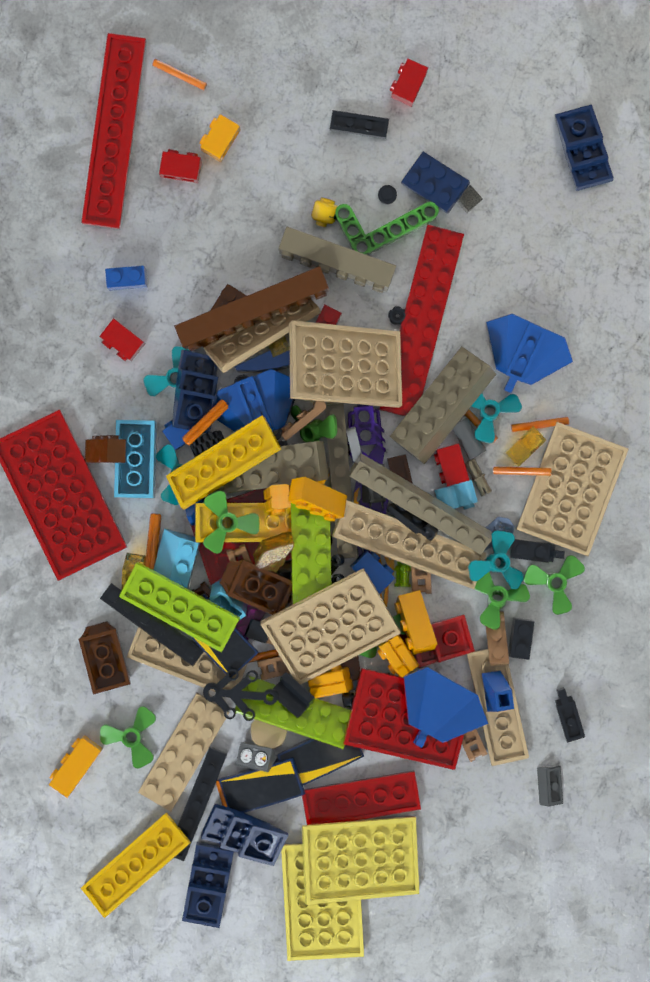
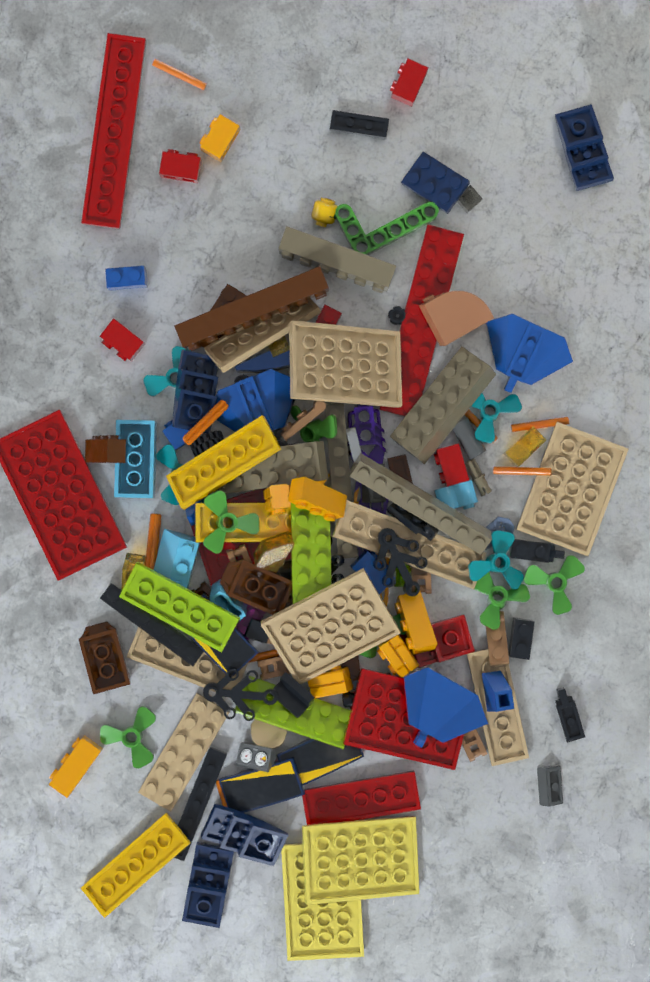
(387, 194): black plate -> none
(397, 560): none -> black plant
(454, 314): none -> nougat brick

